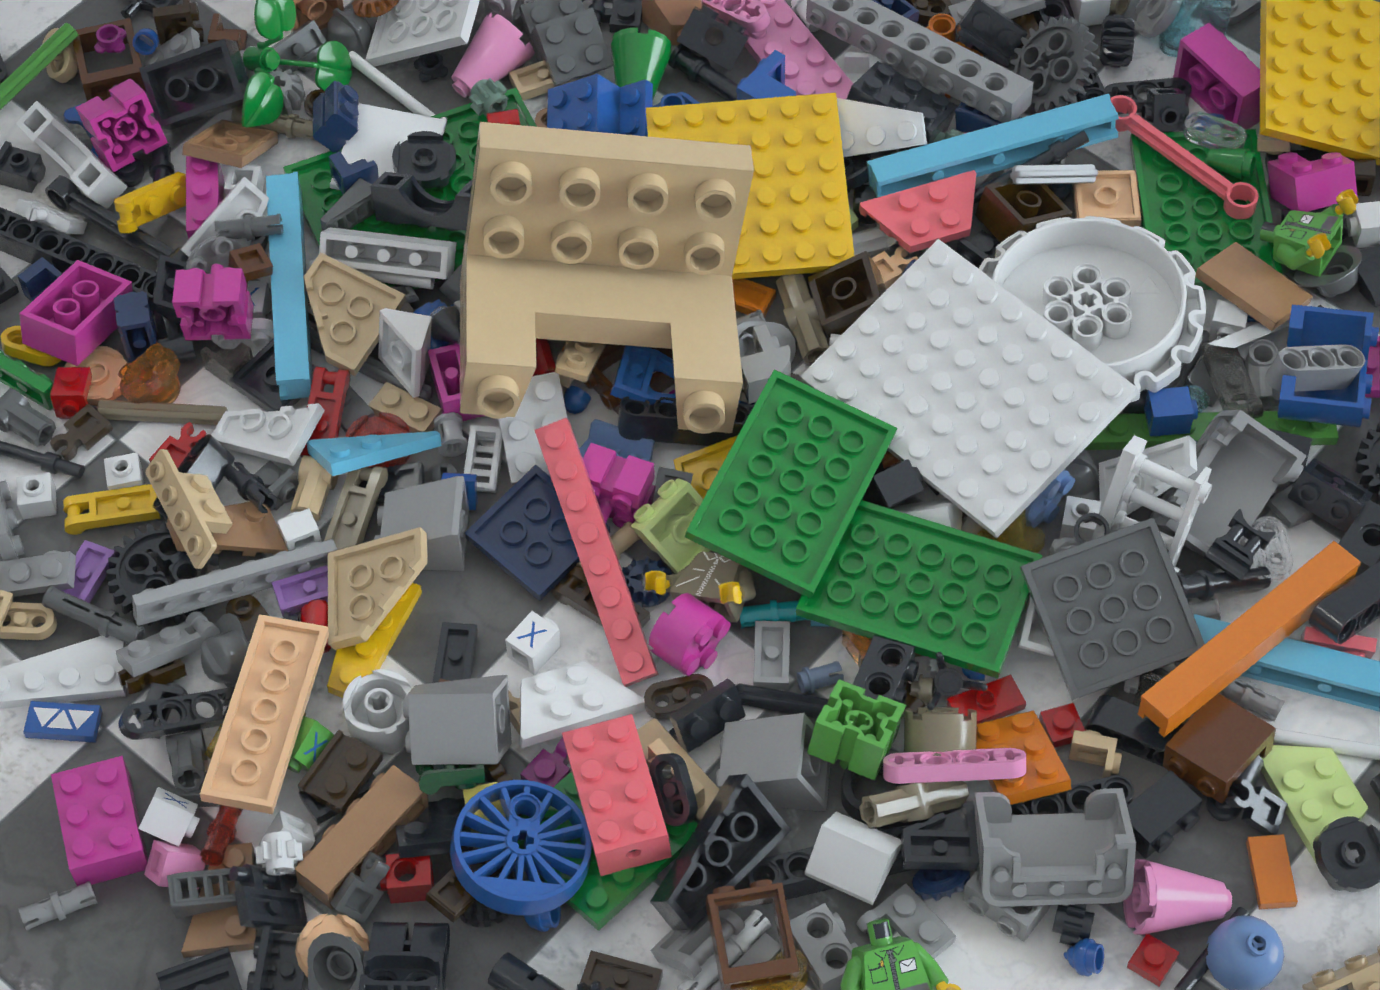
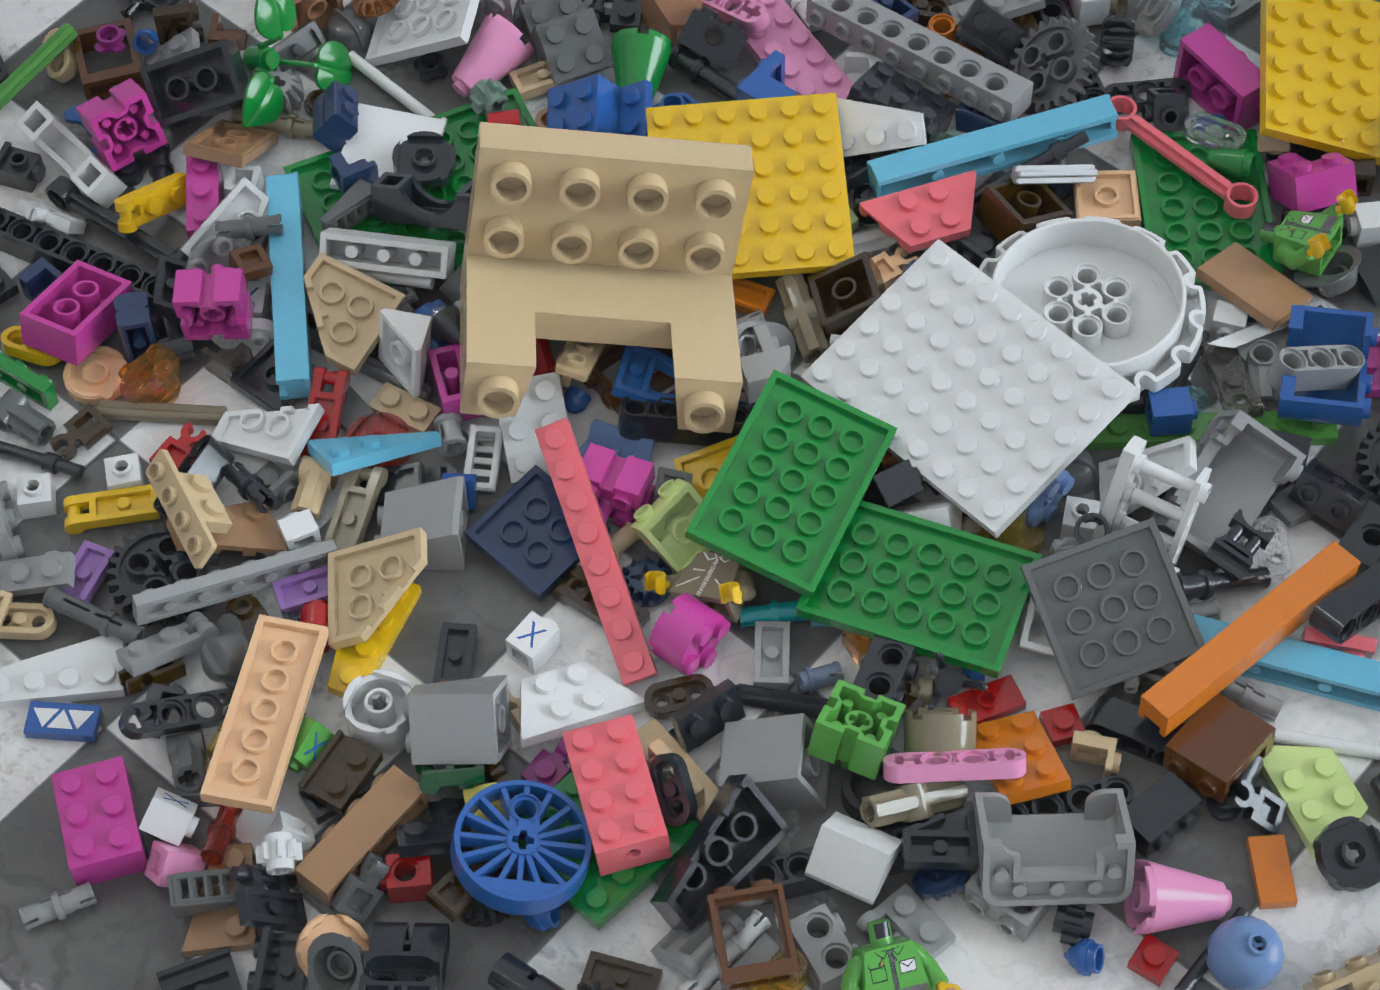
(70, 390): red bracket -> none

